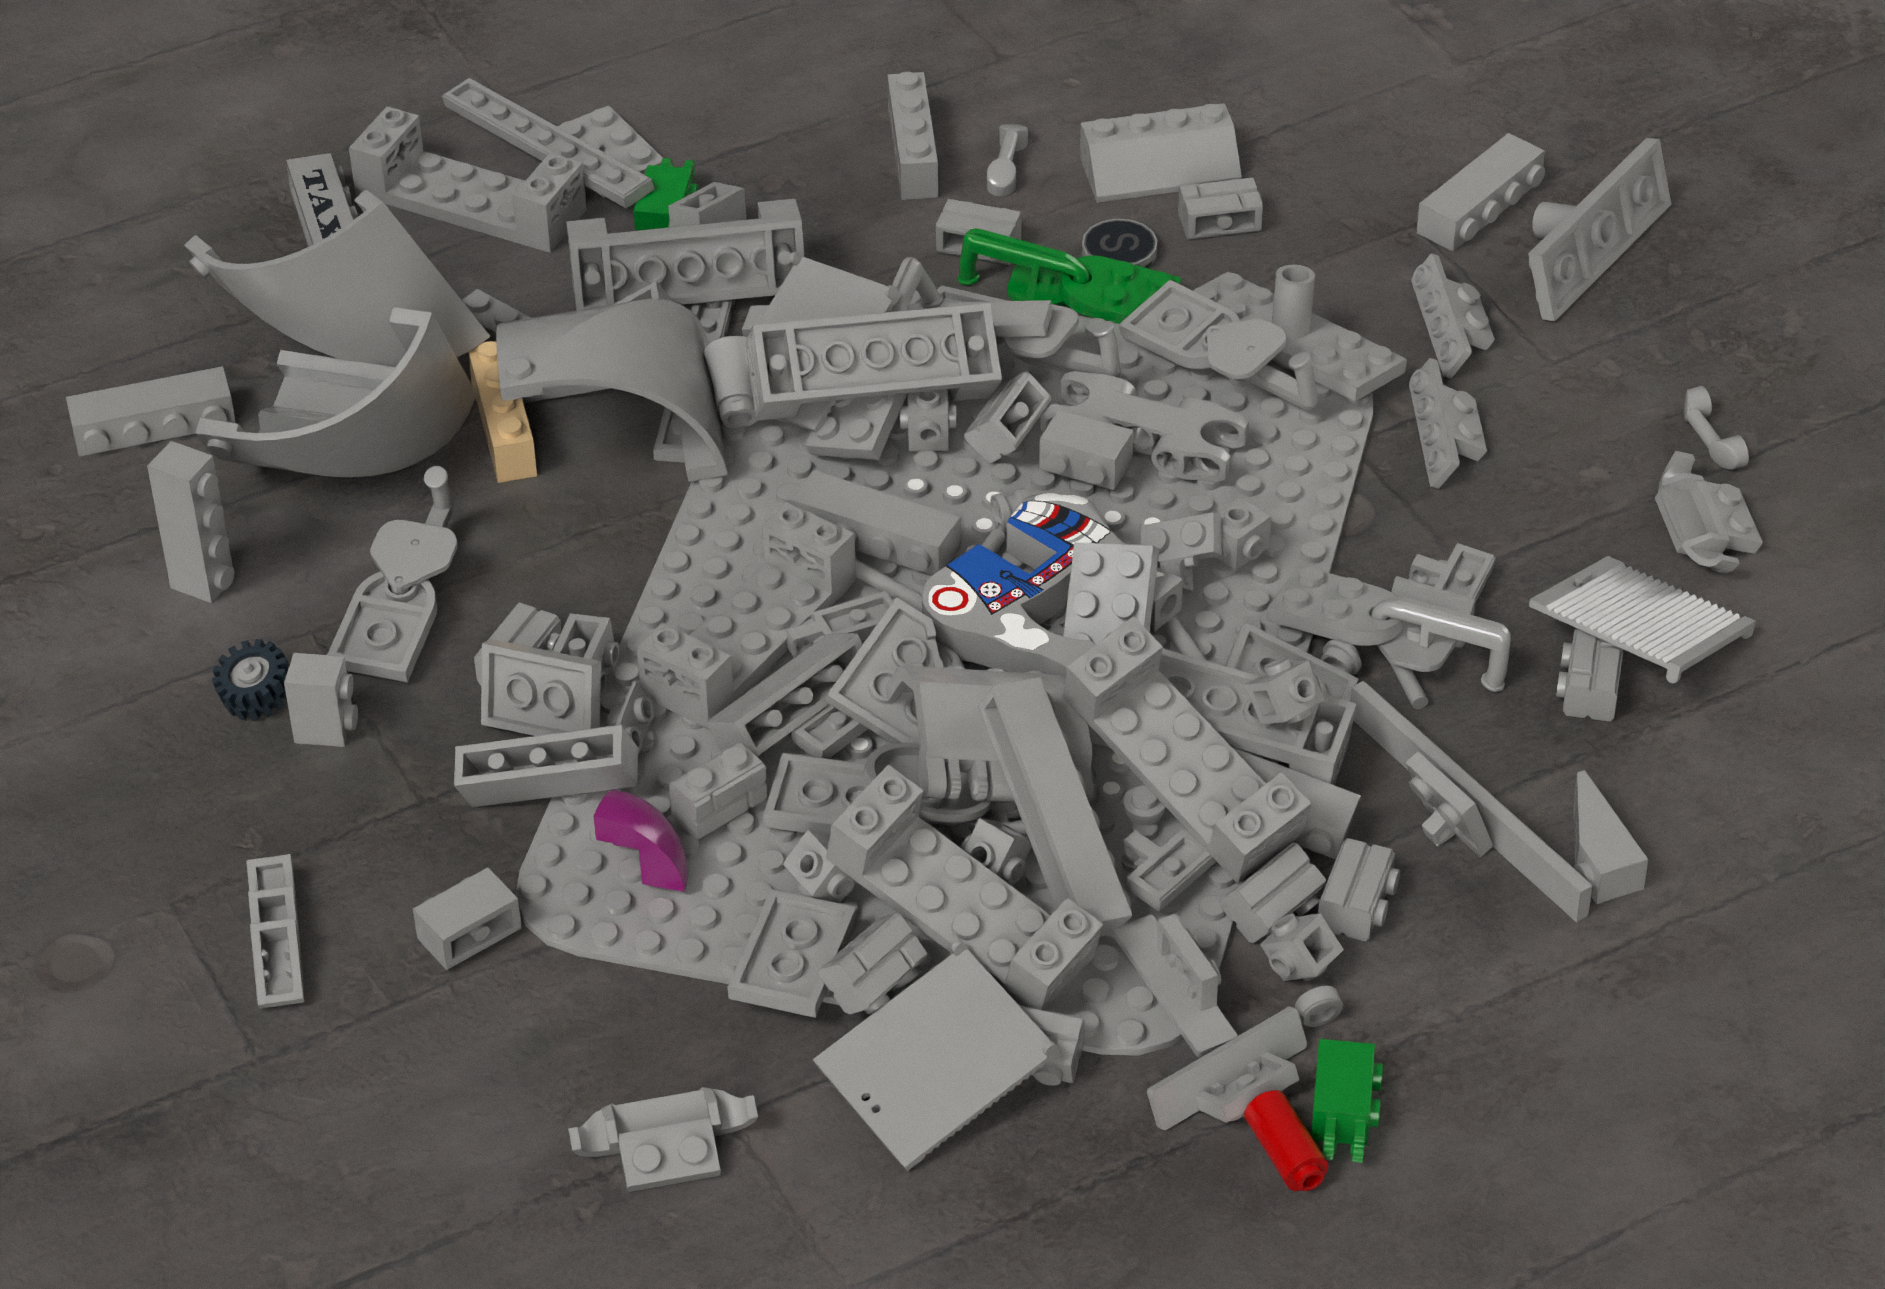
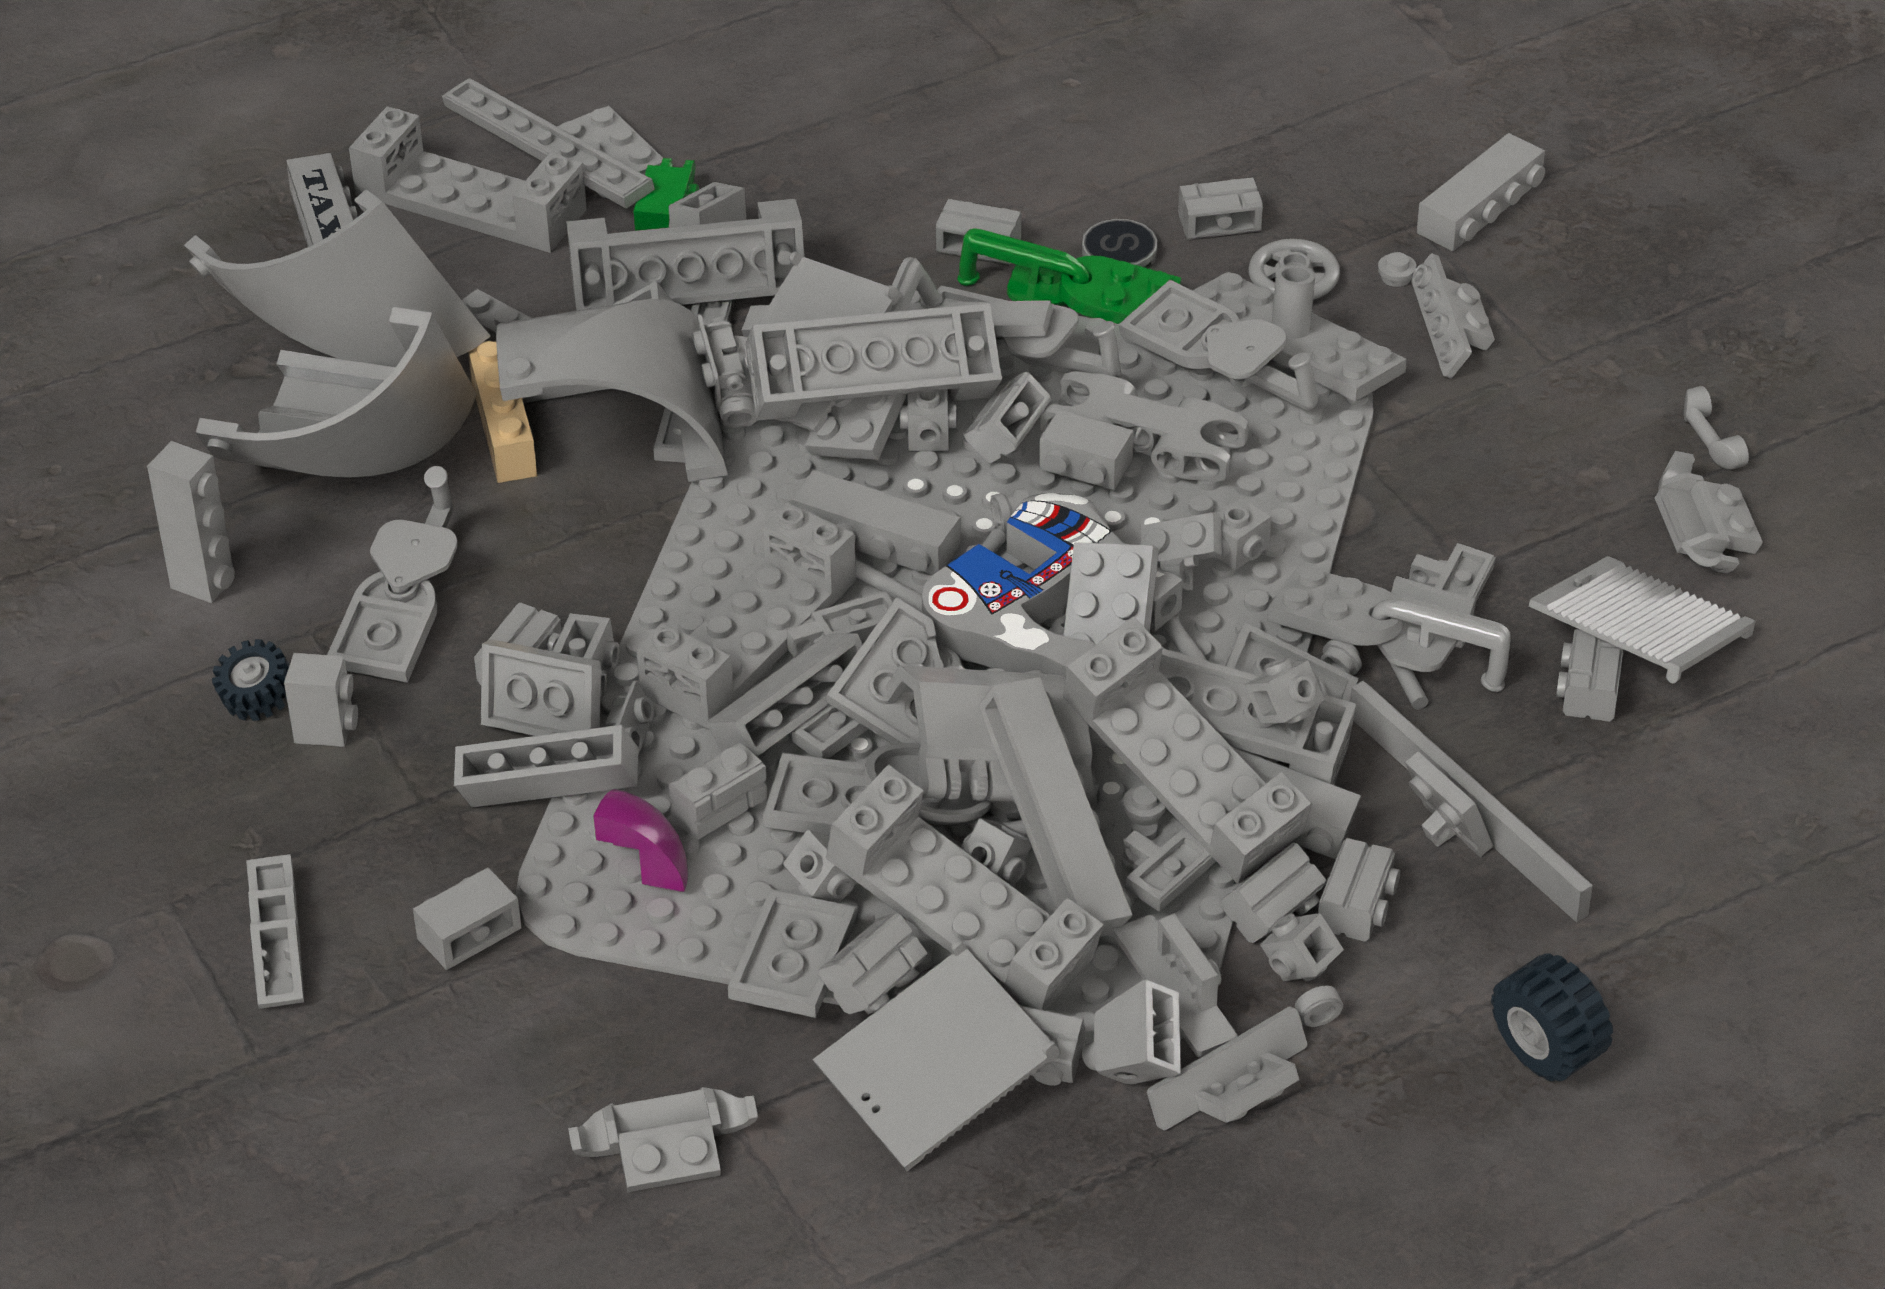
(148, 410): light grey brick -> none
(720, 370): none -> light grey hinge
(912, 135): light grey brick -> none
(1002, 171): light grey bar -> none
(1137, 1035): none -> light grey torso
(1158, 152): light grey slope -> none
(1286, 1141): red brick -> none
(1295, 253): none -> light grey plate
(1343, 1096): green hinge -> none
(1396, 269): none -> light grey plate
(1446, 423): light grey bracket -> none
(1552, 1017): none -> black wheel
(1590, 237): light grey plate -> none
(1604, 846): light grey slope -> none

